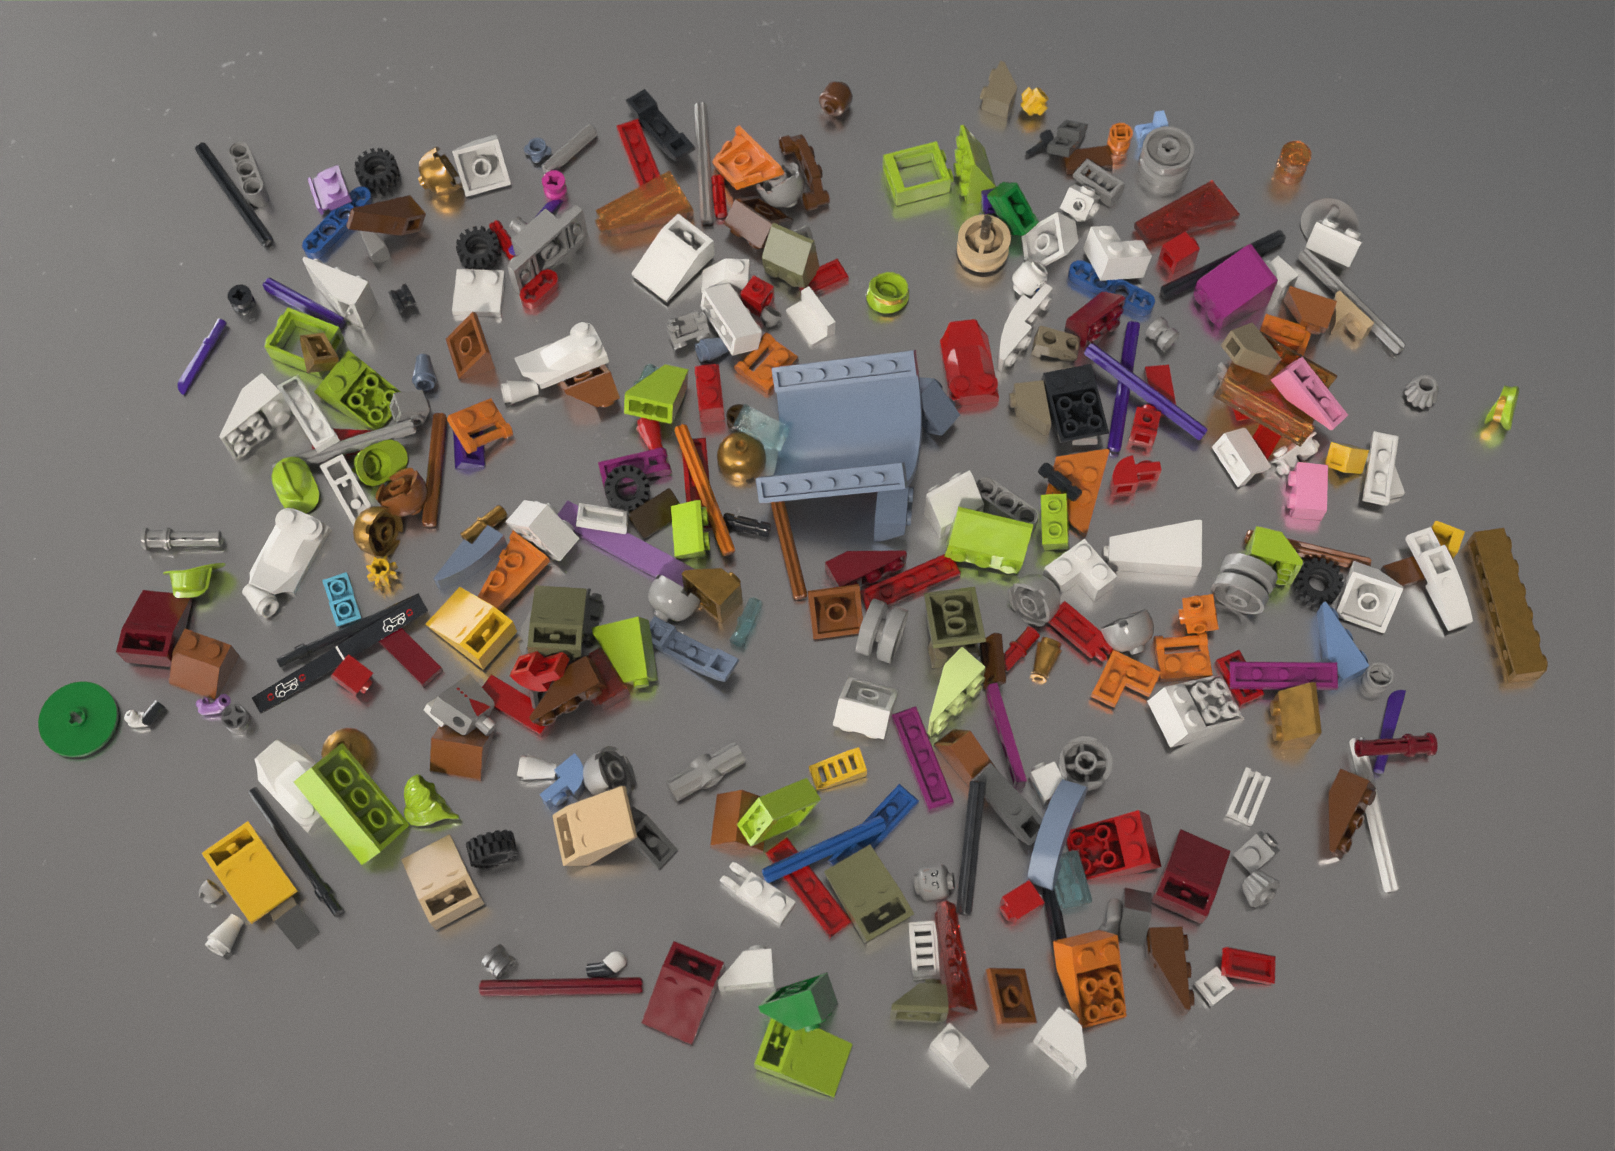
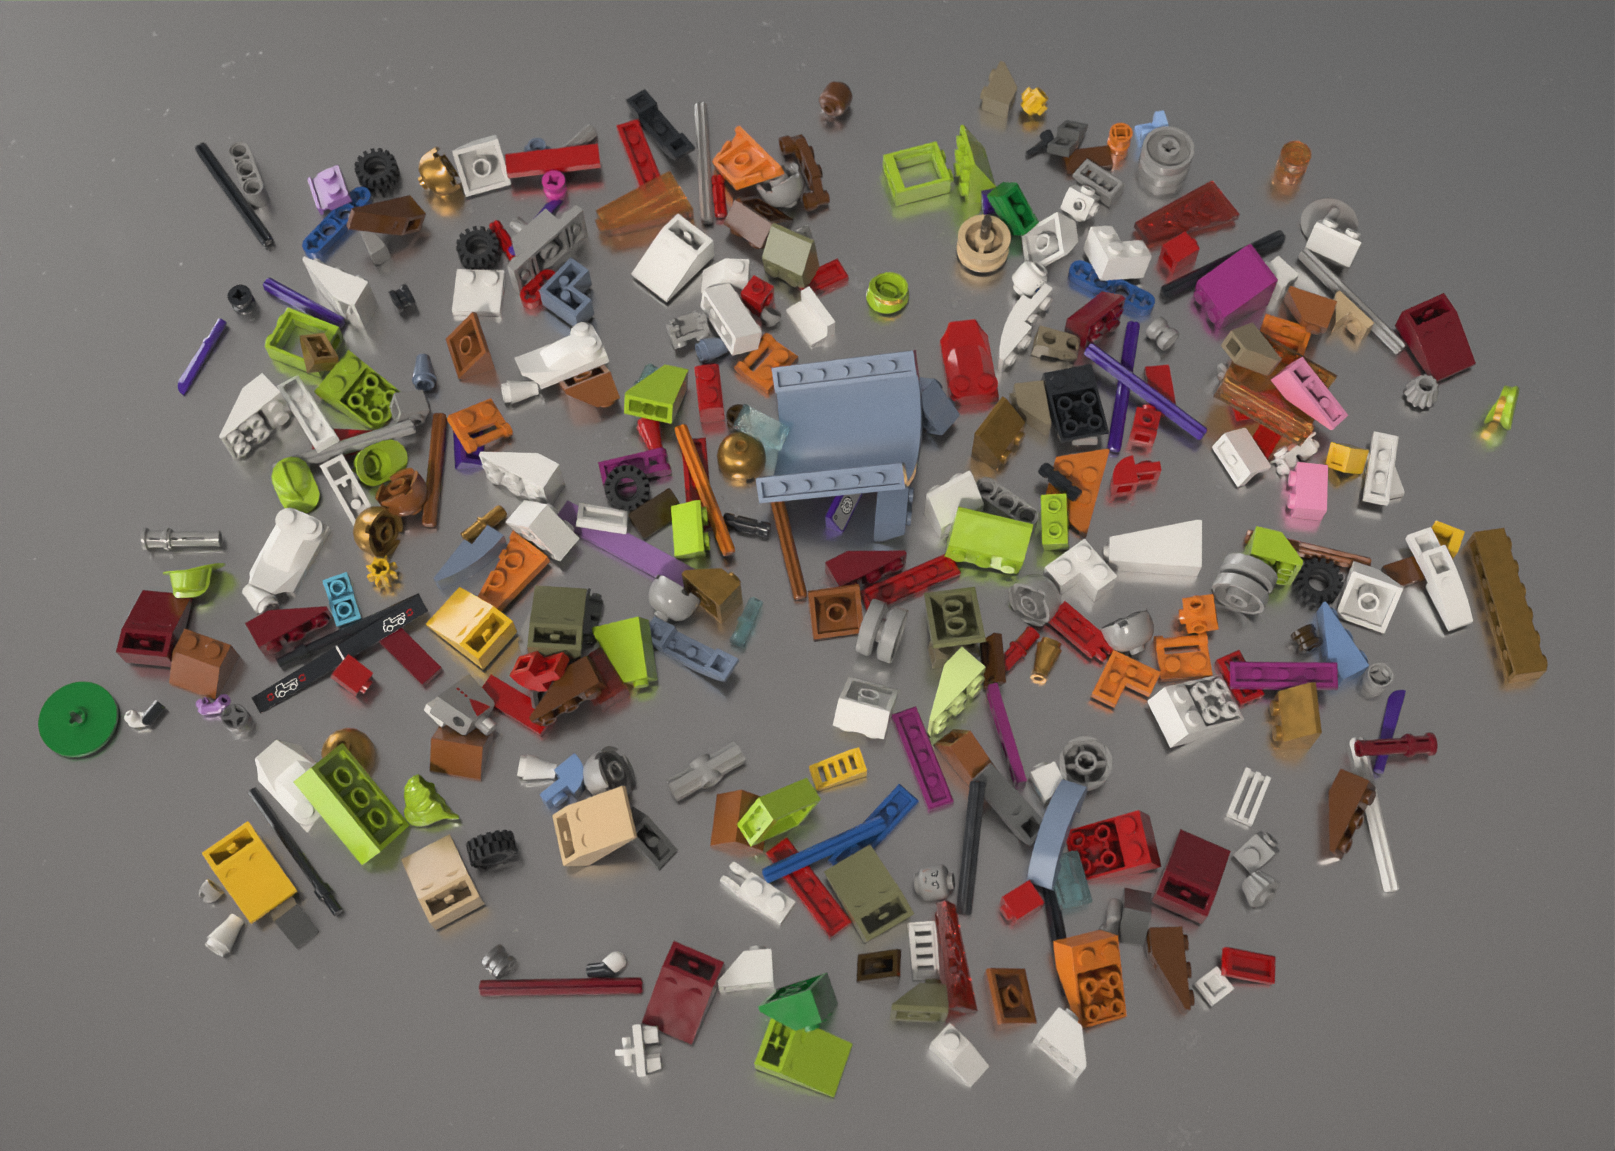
(281, 626): none -> dark red slope
(525, 474): none -> white slope
(555, 159): none -> red tile
(565, 293): none -> sand blue brick
(642, 1036): none -> white hips
(841, 511): none -> slope
(879, 967): none -> dark brown slope
(998, 435): none -> pearl gold slope
(1306, 639): none -> dark brown wheel
(1436, 337): none -> dark red slope

